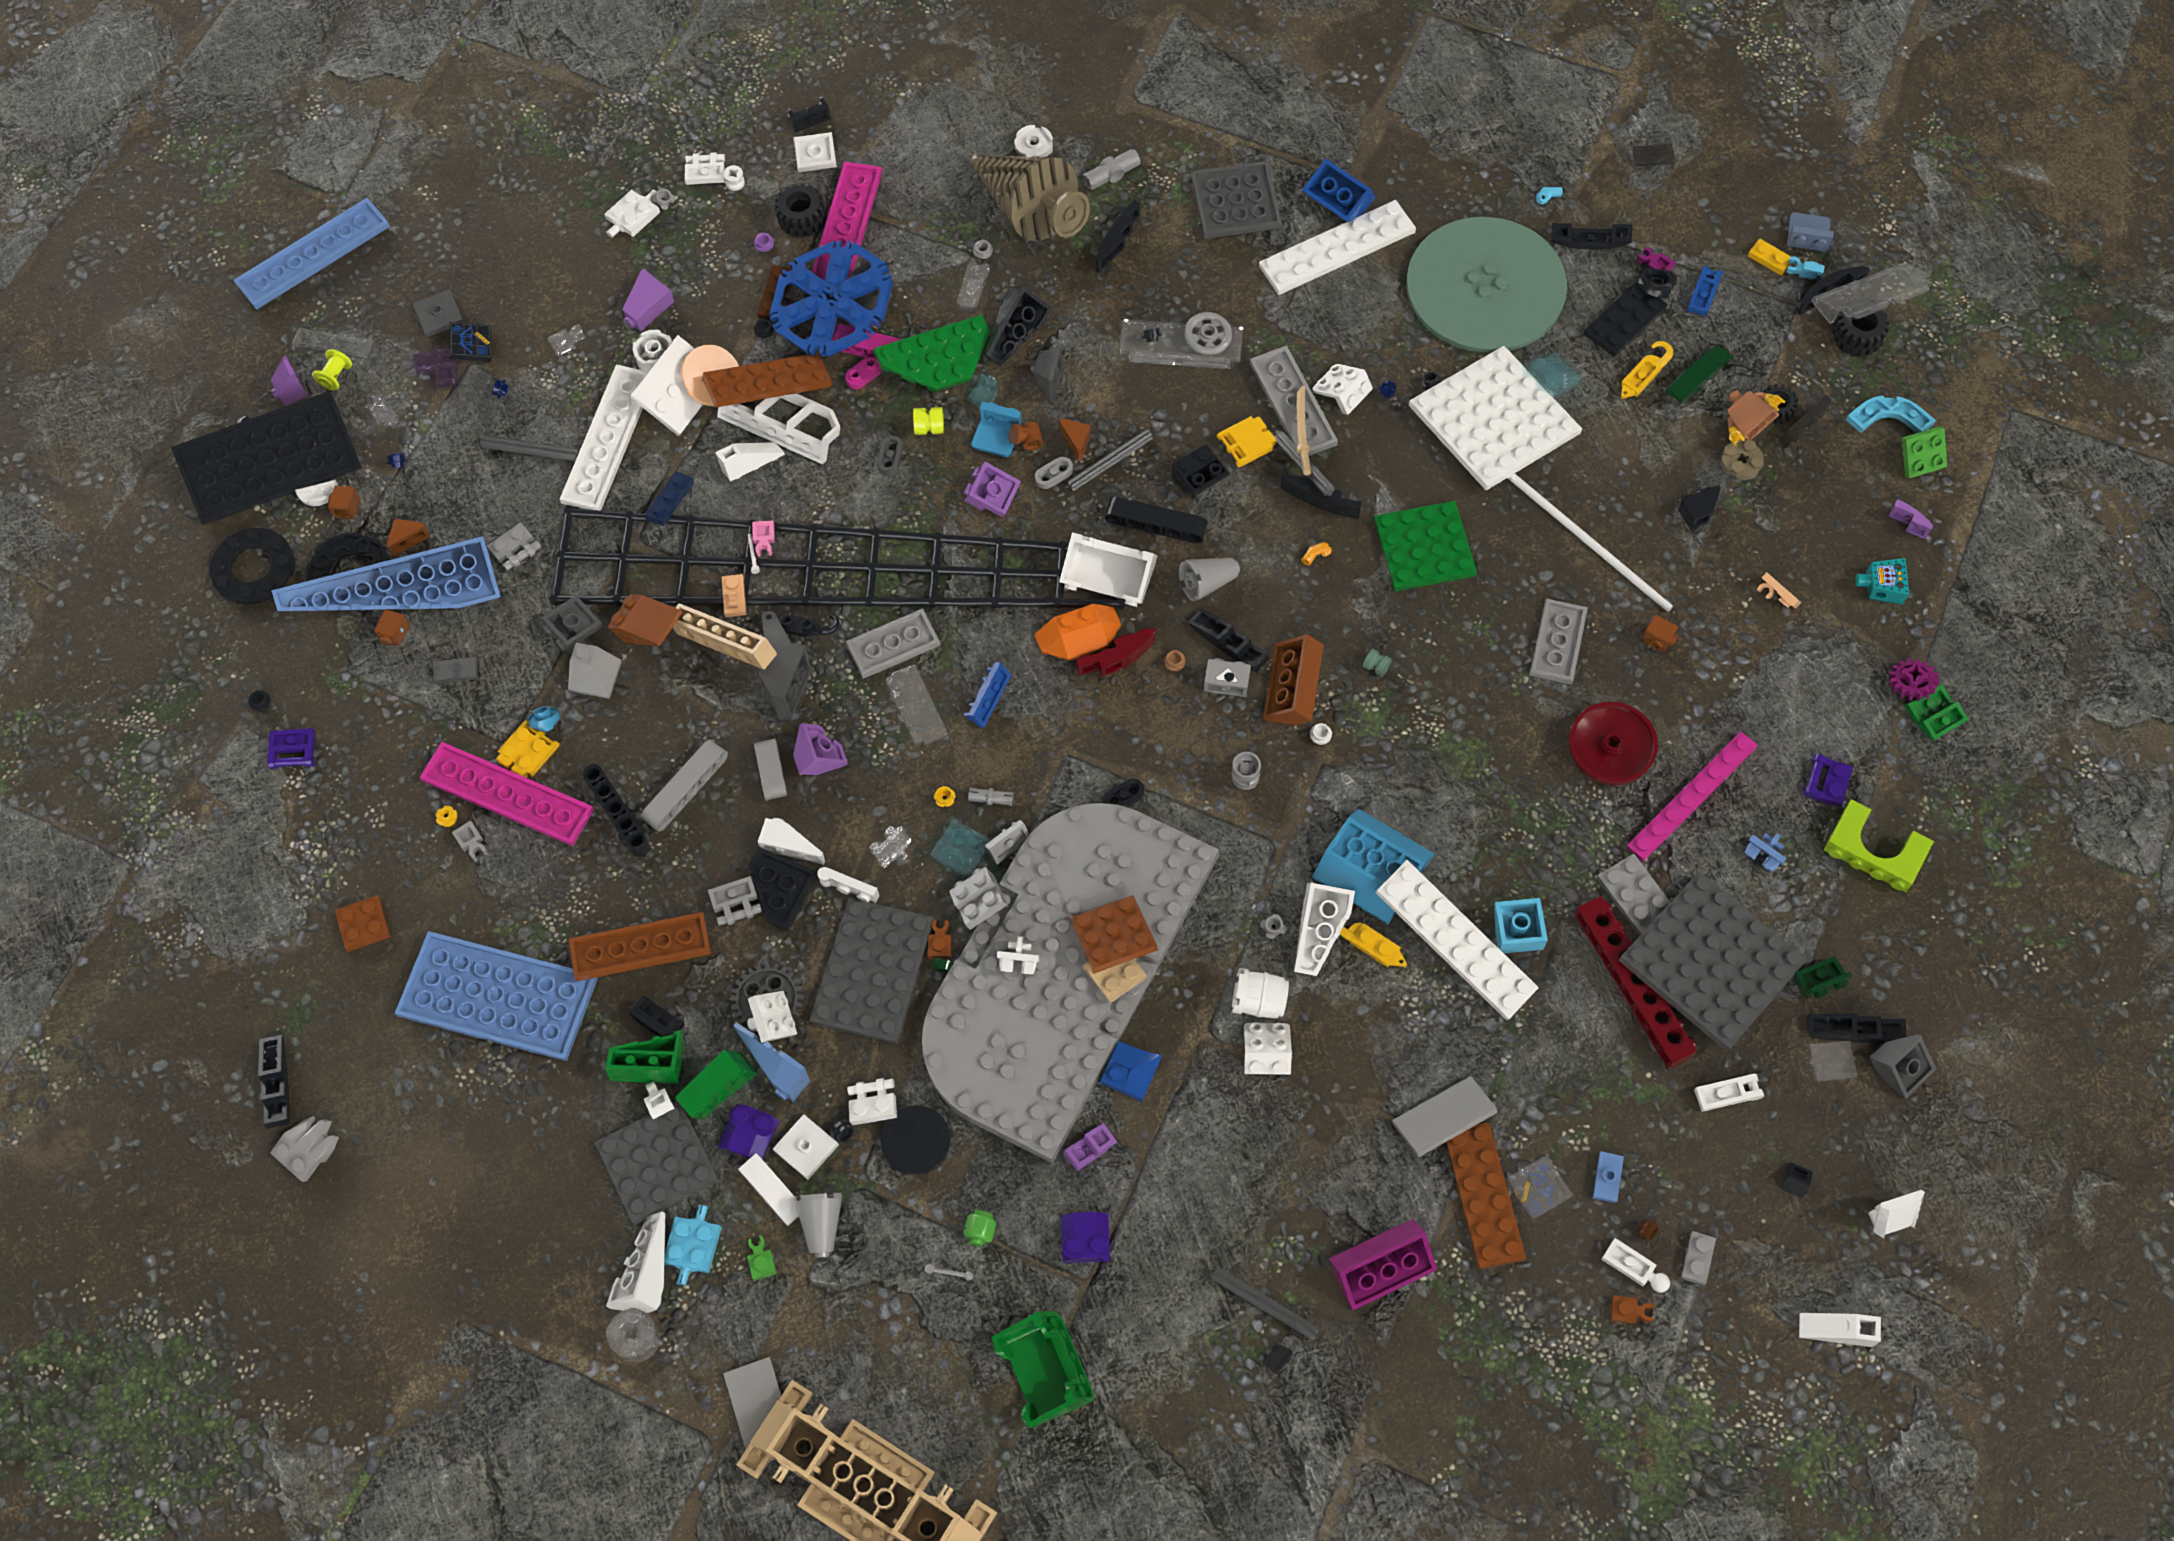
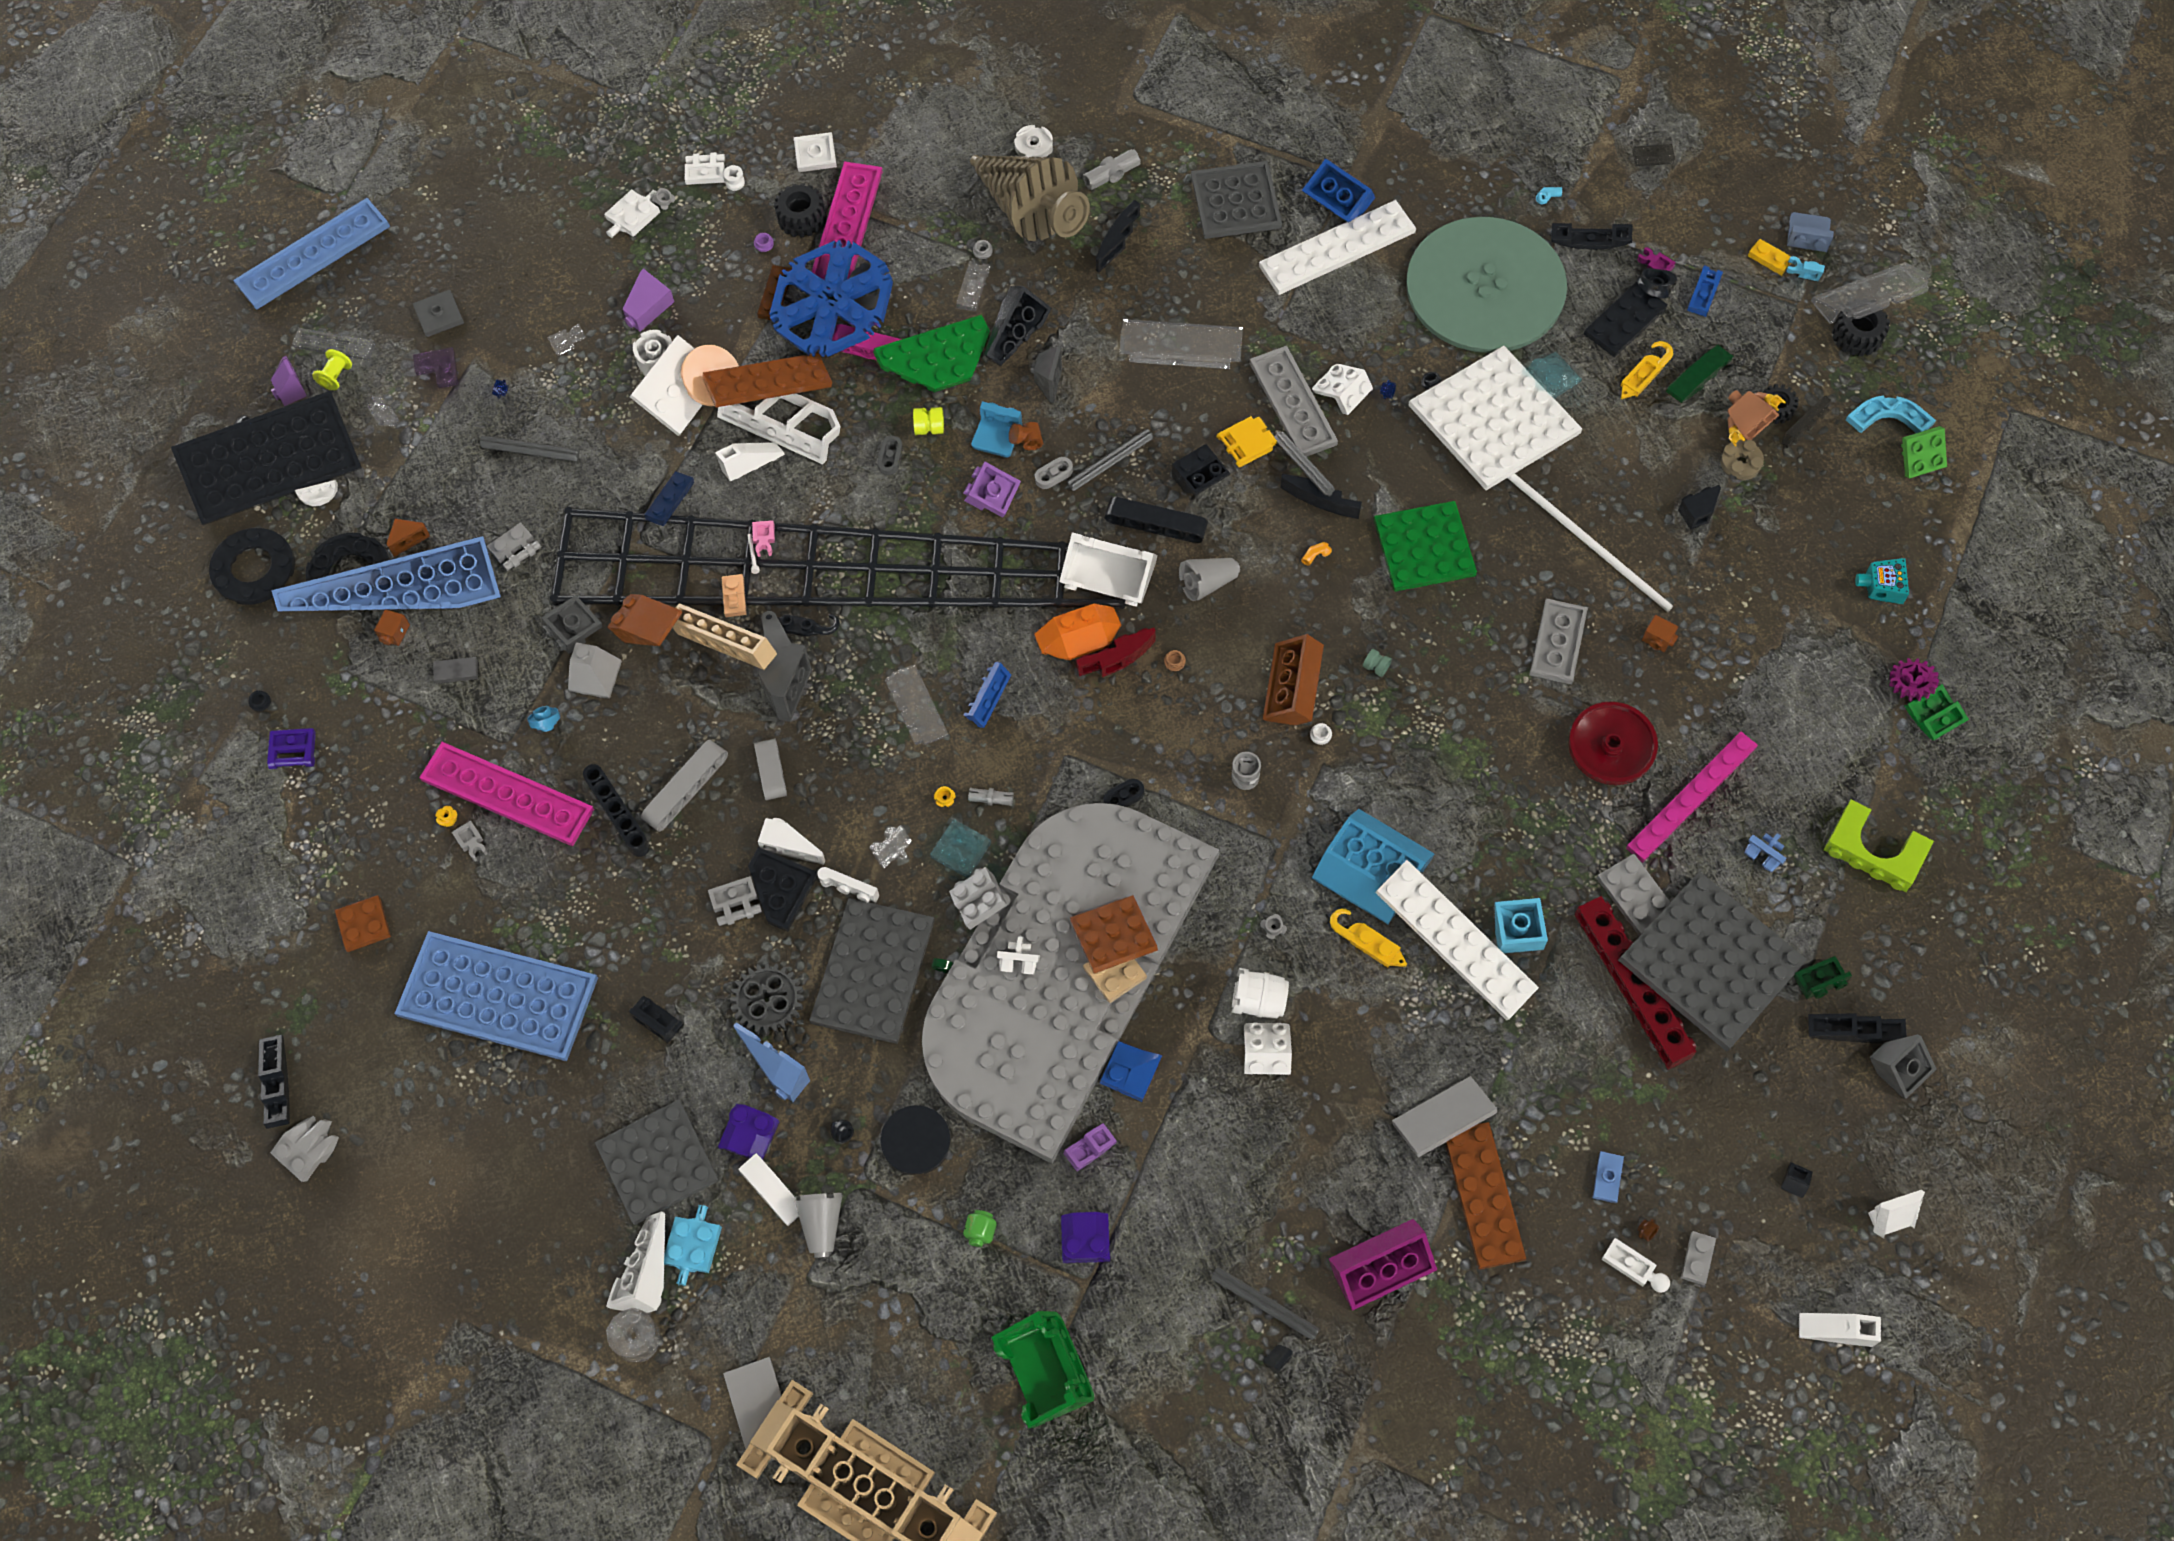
(344, 502): dark orange brick -> none
(396, 460): clear blue plate -> none
(470, 341): black tile -> none
(526, 750): yellow plate -> none
(605, 442): white plate -> none
(639, 946): dark orange plate -> none
(647, 1061): green wedge -> none
(658, 1101): white plate -> none
(716, 1083): green wedge -> none
(761, 1262): bright green plate -> none
(763, 328): black plate -> none
(771, 1016): white plate -> none
(805, 1147): white plate -> none
(809, 116): black hinge -> none
(816, 752): medium lavender slope -> none
(864, 372): dark pink plate -> none
(873, 1108): white plate -> none
(892, 643): light grey tile -> none
(929, 1269): light grey hinge -> none
(939, 944): dark orange plate -> none
(985, 390): clear light blue bracket -> none
(1007, 842): light grey plate -> none
(1076, 435): dark orange slope -> none
(1152, 335): black plate -> none
(1216, 321): light grey plate -> none
(1227, 677): light grey brick -> none
(1228, 640): black slope -> none
(1302, 448): tan sword -> none
(1321, 921): white wedge -> none
(1539, 1187): clear tile -> none
(1627, 1311): dark orange plate -> none
(1728, 1092): white plate -> none
(1786, 597): light nougat plate -> none
(1831, 282): black slope -> none
(1832, 1061): clear piece -> none
(1835, 781): dark purple plate -> none
(1917, 522): medium lavender slope -> none

